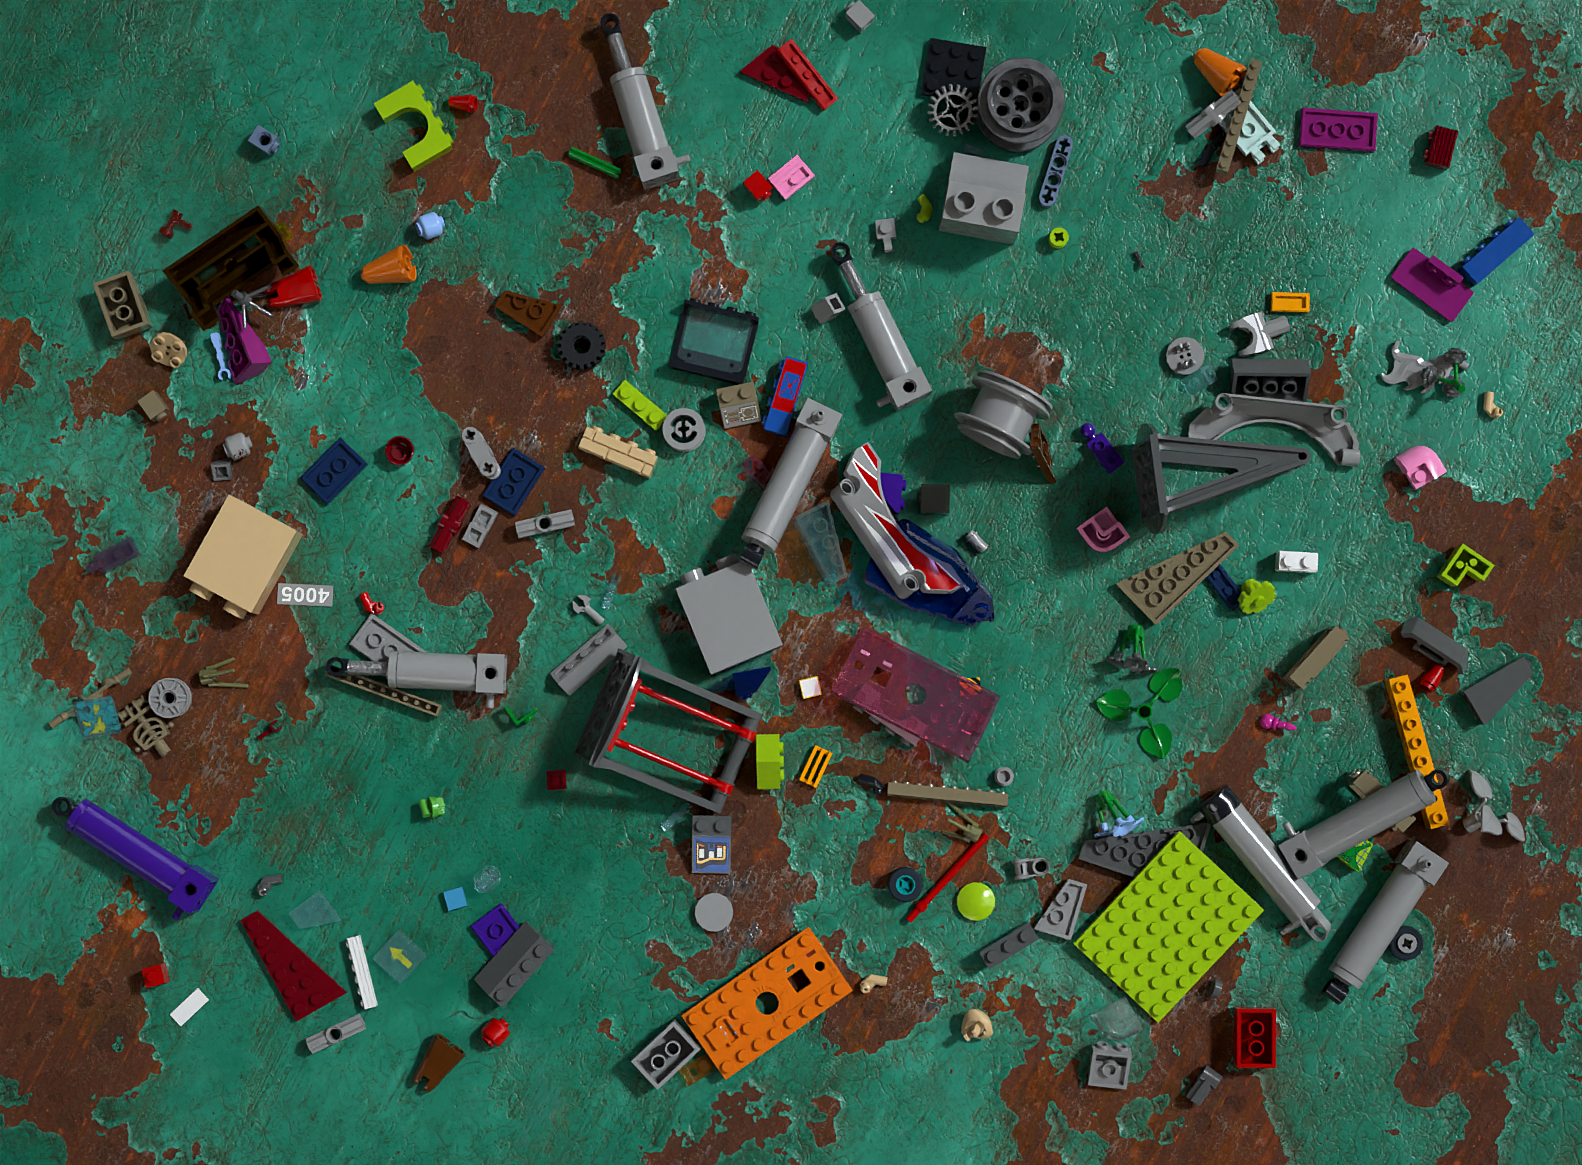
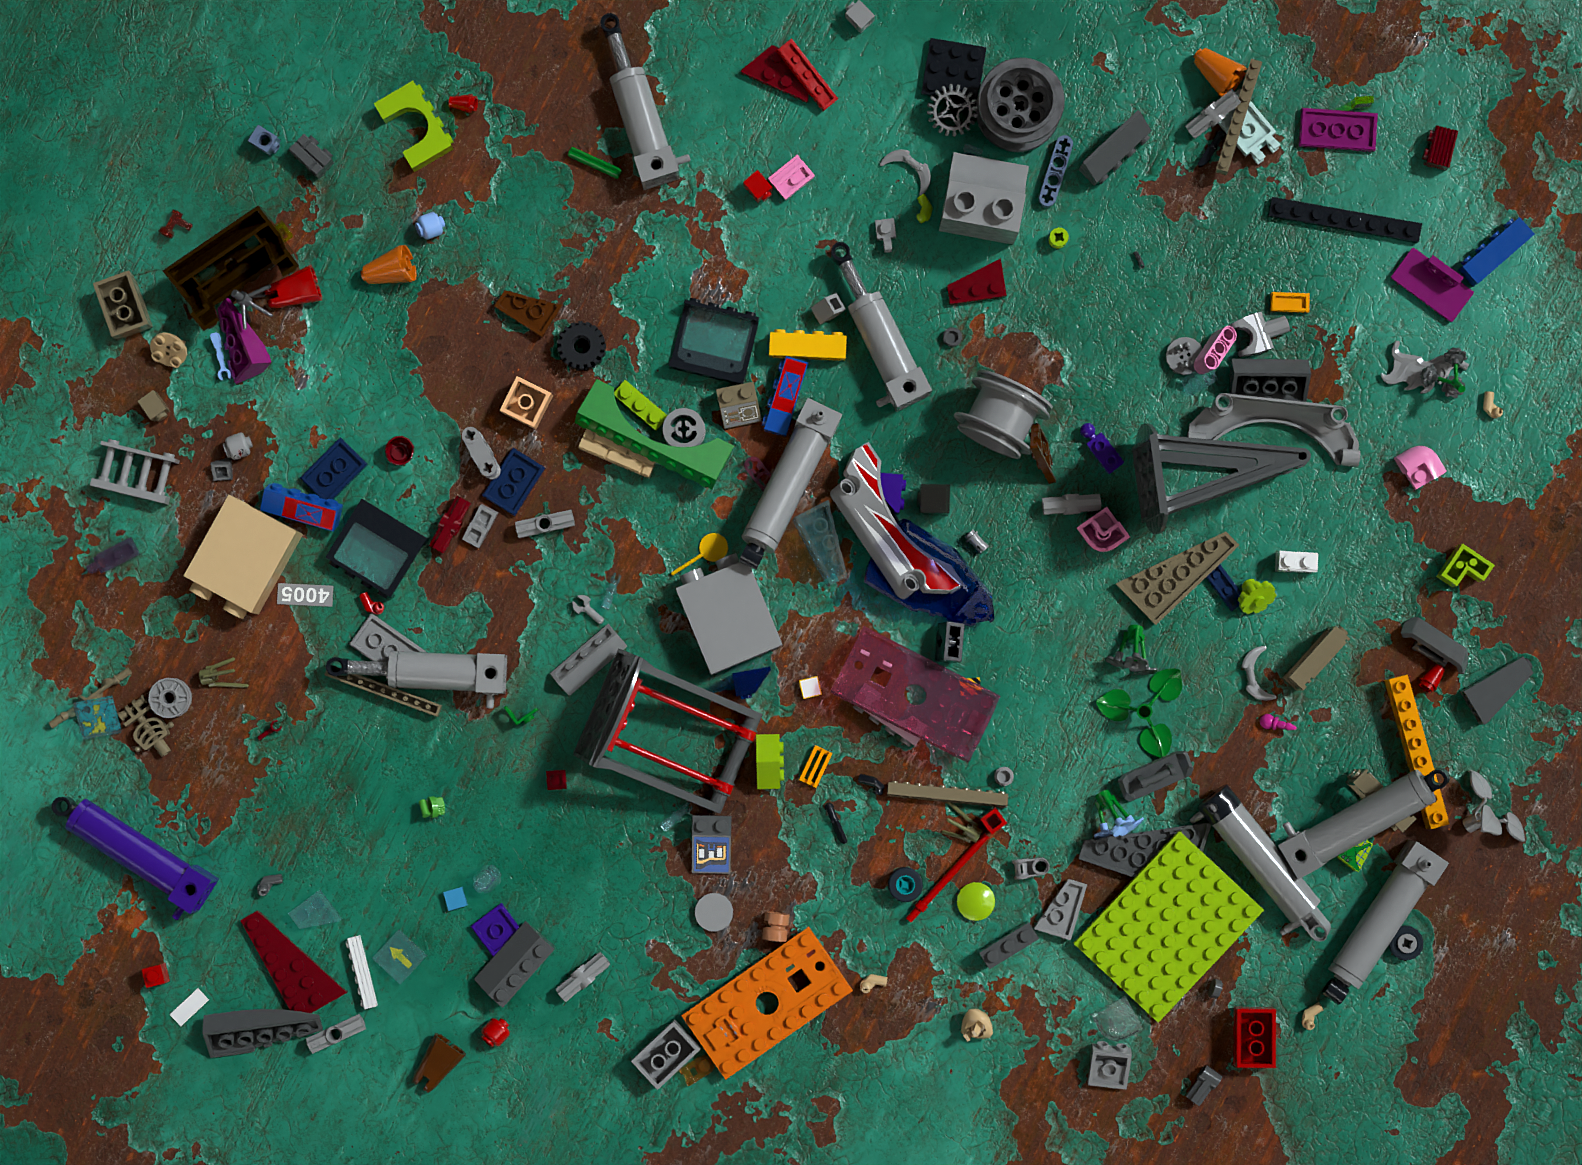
(122, 486): none -> light grey fence
(247, 1029): none -> dark grey wedge
(301, 506): none -> blue brick
(311, 156): none -> dark grey brick
(376, 548): none -> panel
(526, 402): none -> light nougat brick
(582, 976): none -> light grey piece
(698, 463): none -> green arch
(711, 547): none -> yellow piece
(775, 926): none -> nougat wheel
(807, 346): none -> yellow brick
(829, 807): none -> black piece
(904, 156): none -> light grey piece
(949, 642): none -> black brick
(952, 337): none -> dark grey tile
(979, 285): none -> dark red wing
(993, 820): none -> red brick
(1071, 504): none -> light grey piece
(1115, 149): none -> dark grey slope
(1155, 775): none -> dark grey piece
(1215, 350): none -> bright pink beam
(1248, 664): none -> light grey piece
(1309, 1015): none -> tan arm
(1344, 220): none -> black plate
(1362, 102): none -> clear neon green tile

